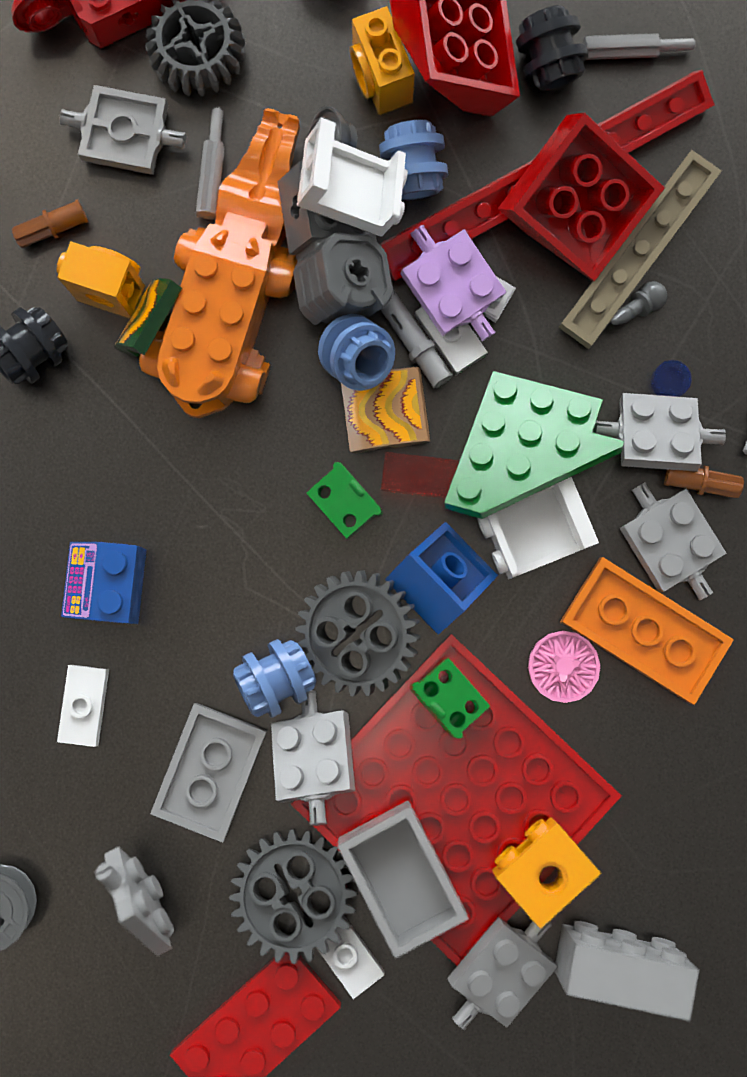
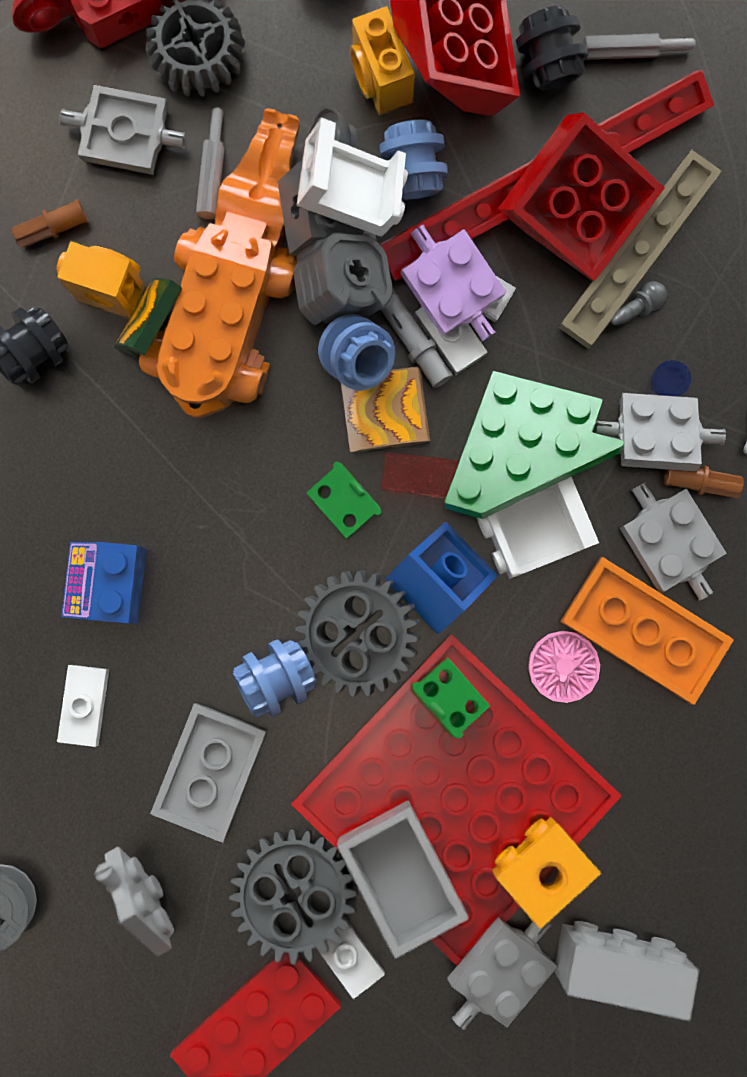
(312, 758): plate -> none

